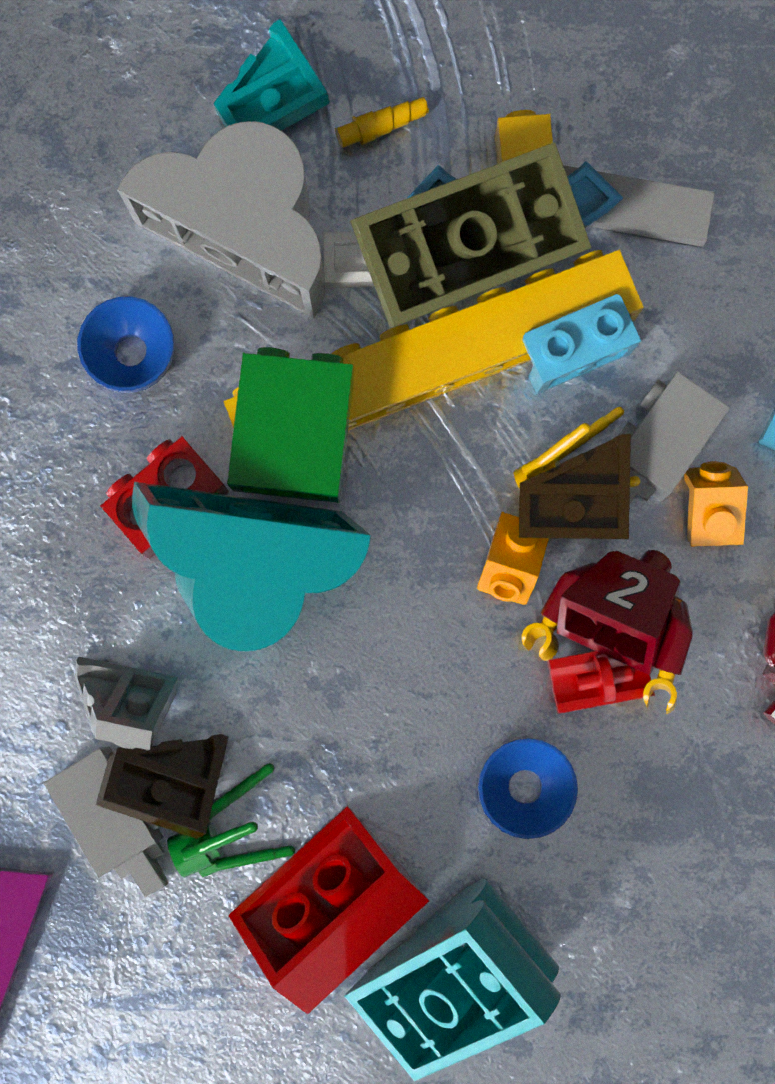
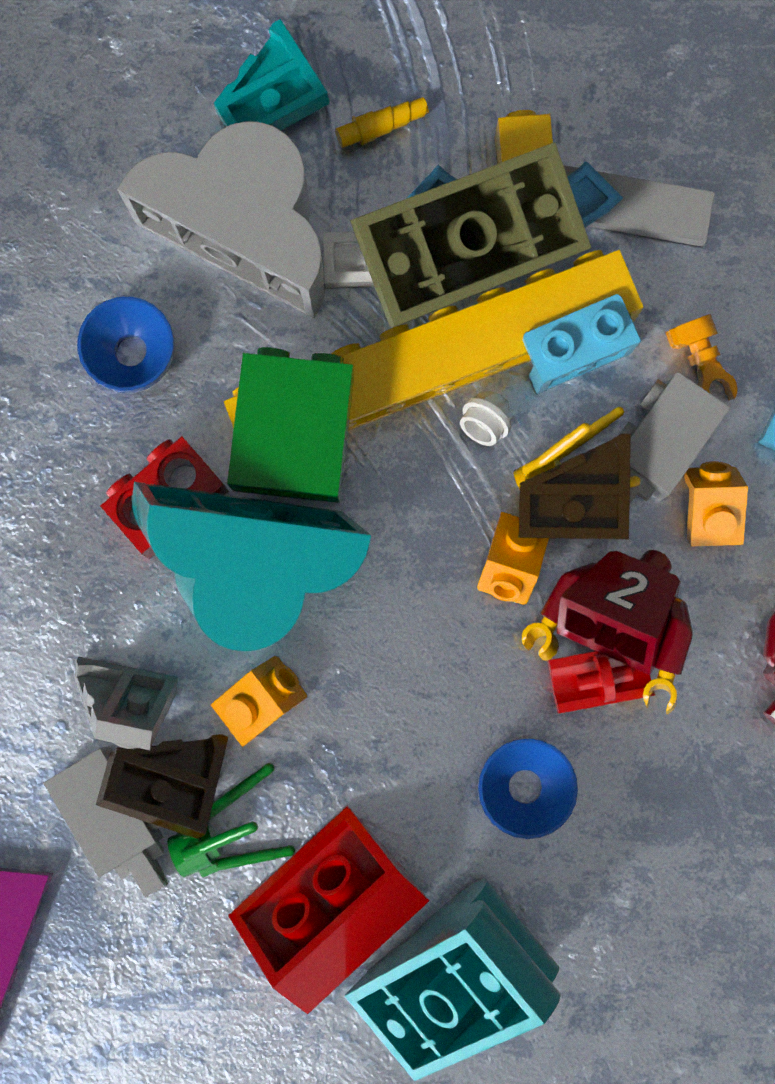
(259, 699): none -> light orange bracket
(486, 418): none -> white plate
(696, 336): none -> light orange piece

